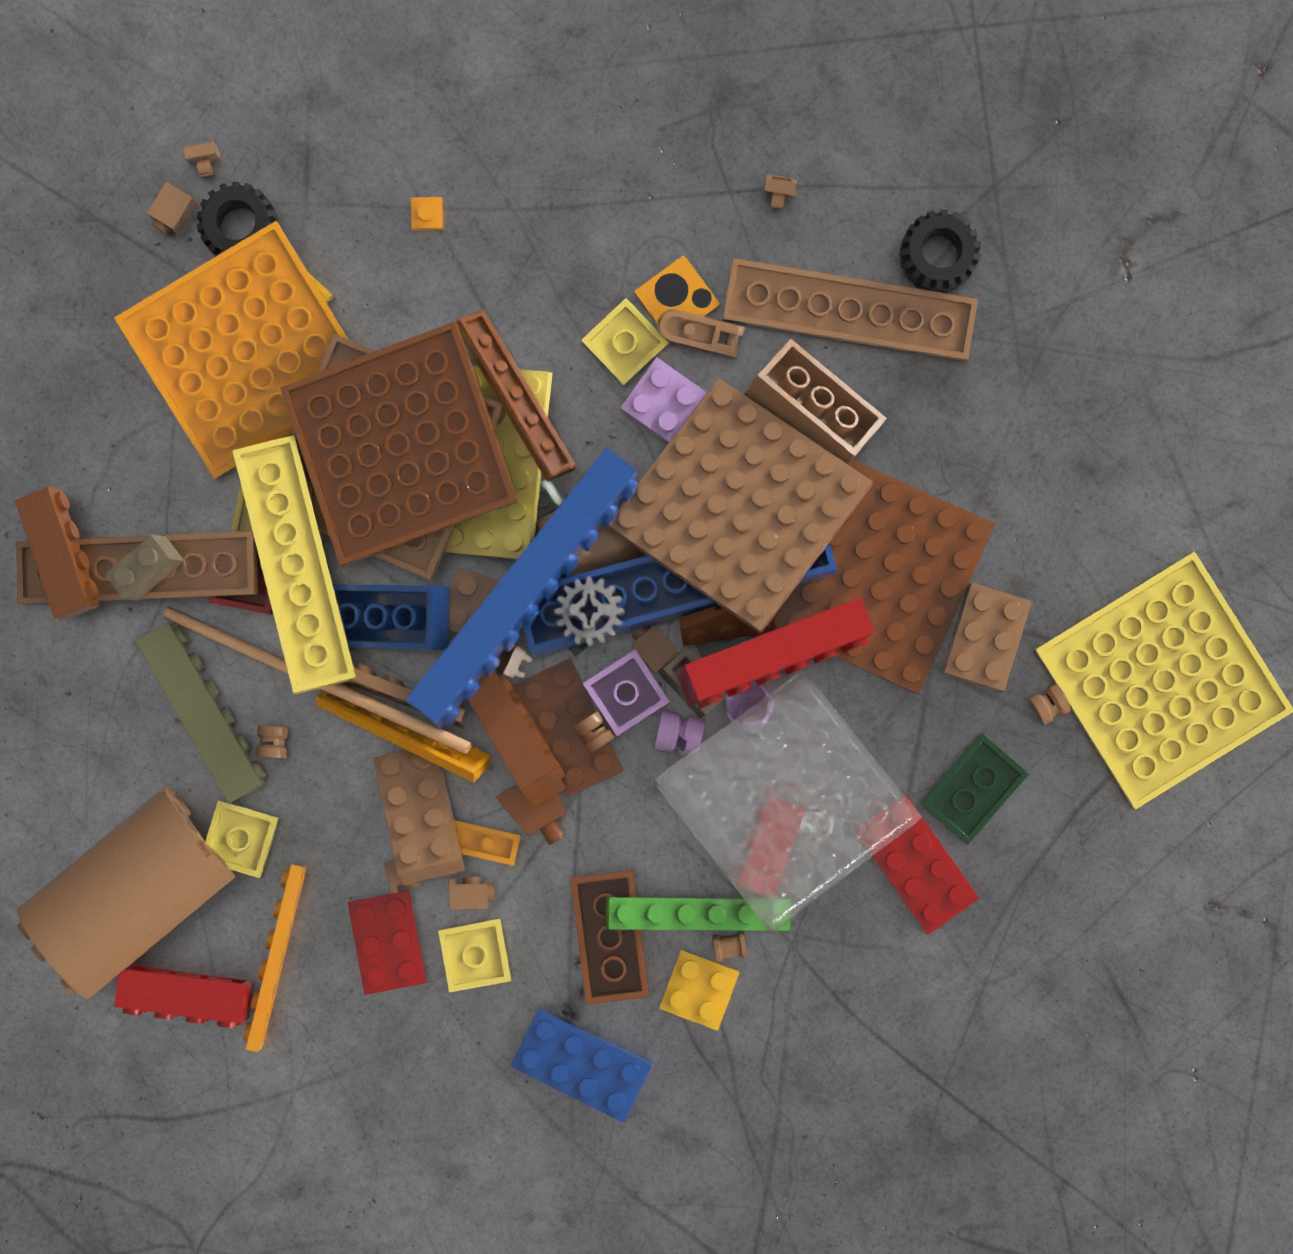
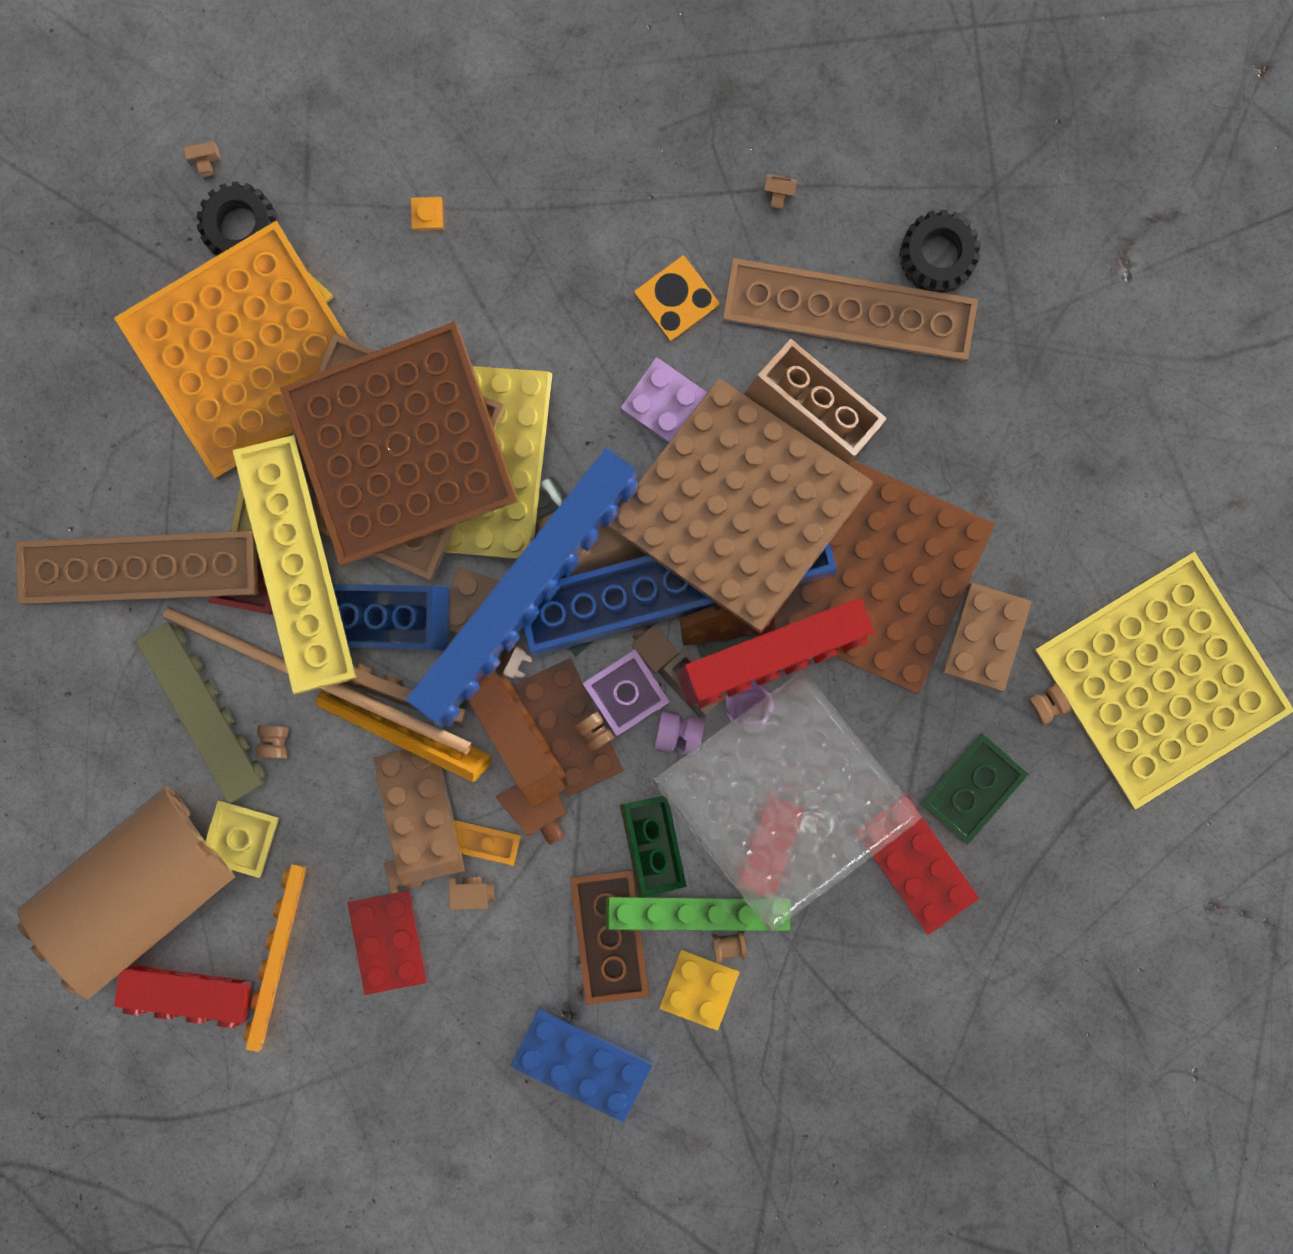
(58, 552): dark orange brick -> none
(144, 567): dark tan brick -> none
(171, 209): medium nougat brick -> none
(474, 955): light yellow plate -> none
(515, 396): dark orange tile -> none
(574, 611): light grey gear -> none
(624, 342): light yellow plate -> none
(653, 846): none -> dark green slope
(699, 331): medium nougat plate -> none

